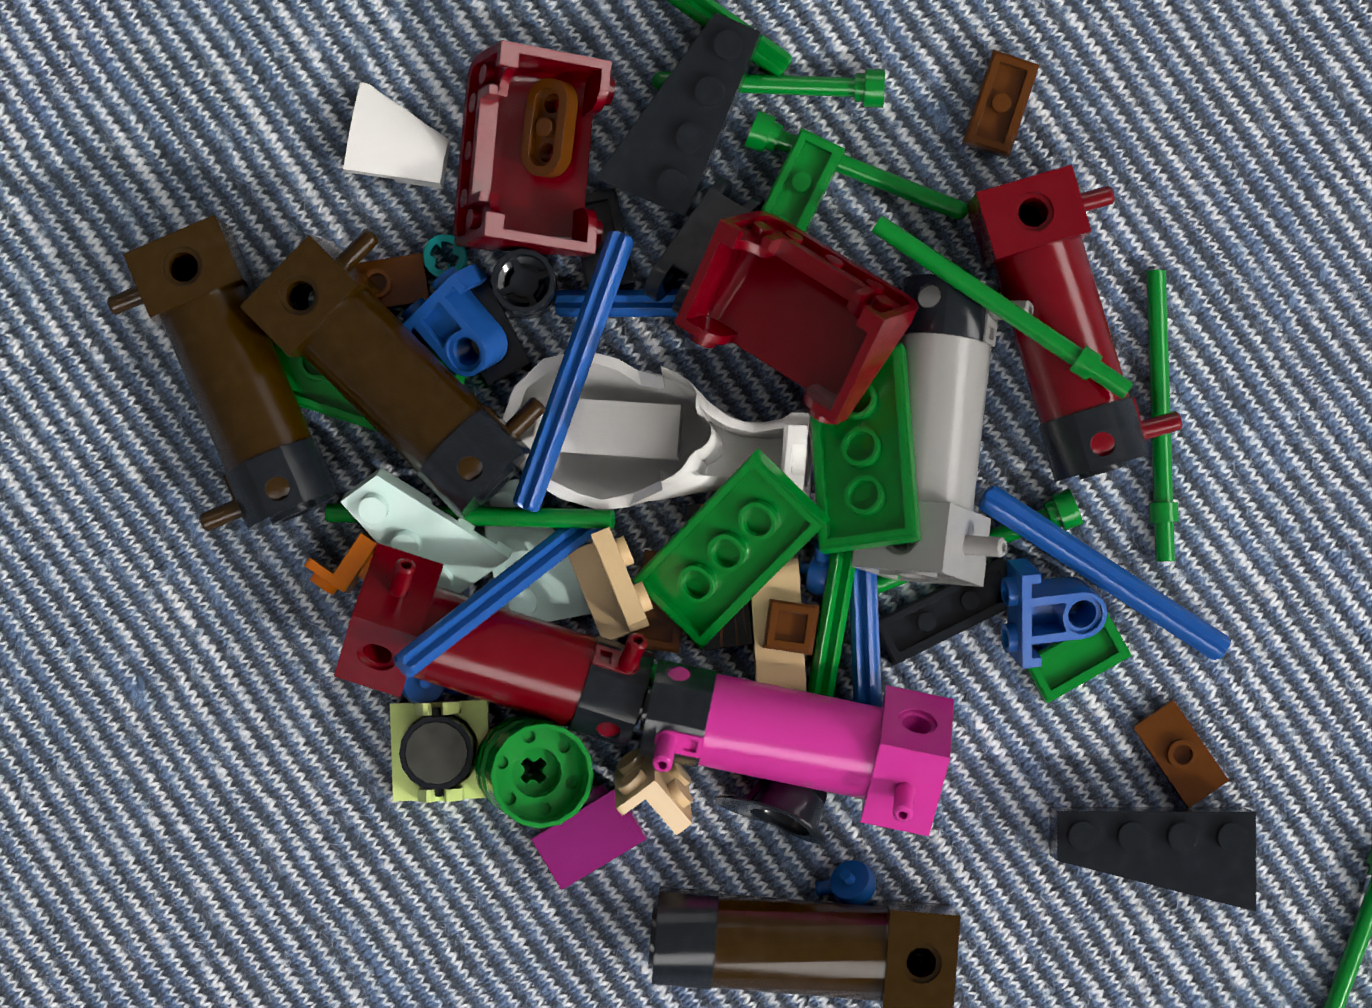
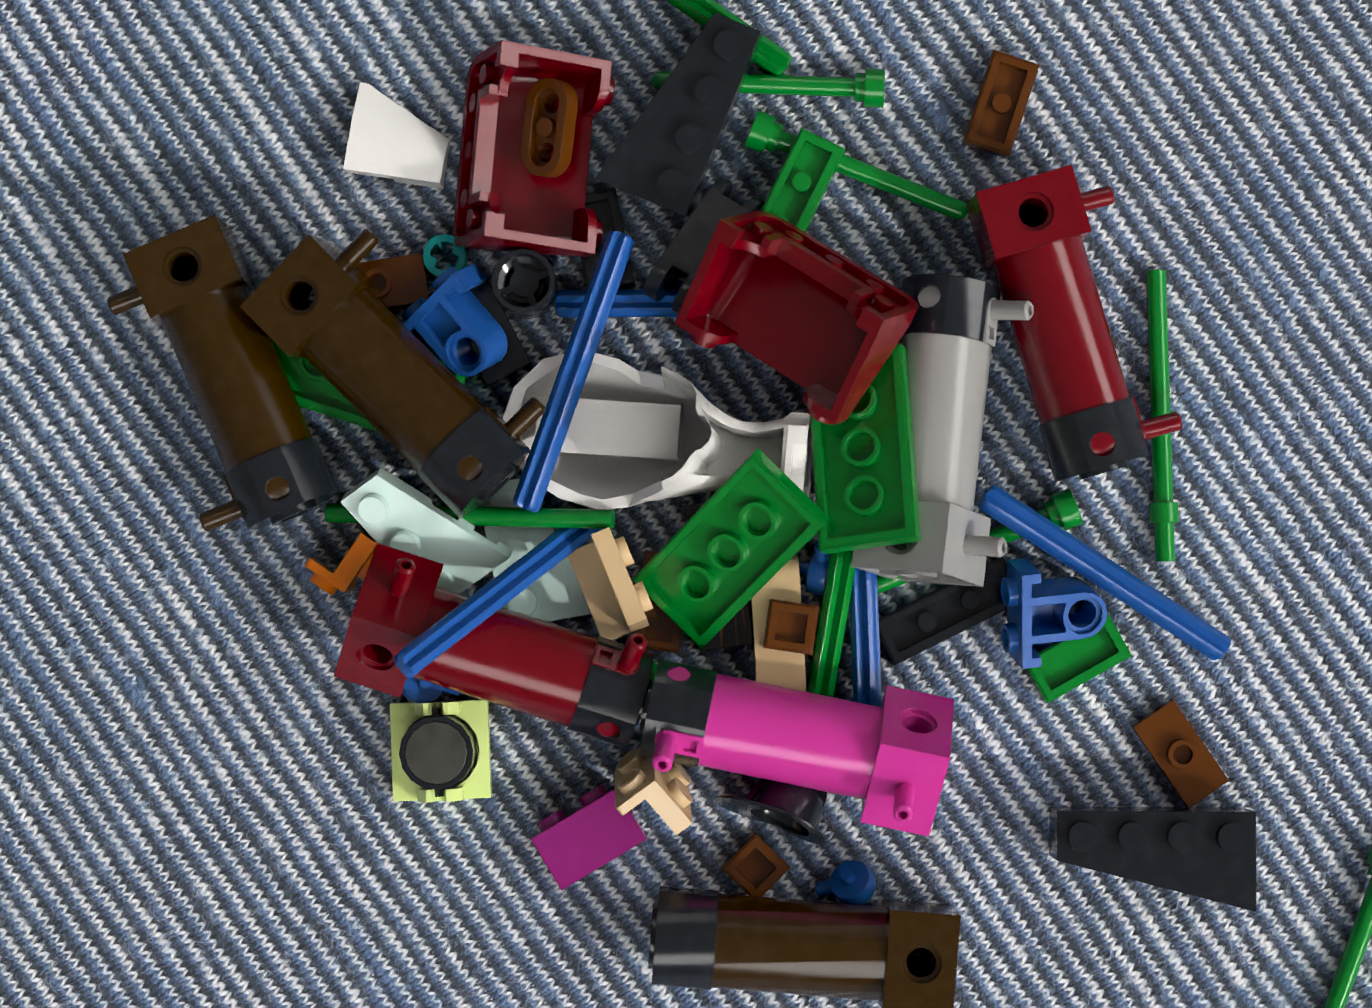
(561, 774): green wheel -> none
(755, 866): none -> reddish brown tile
(1084, 362): green bar -> none

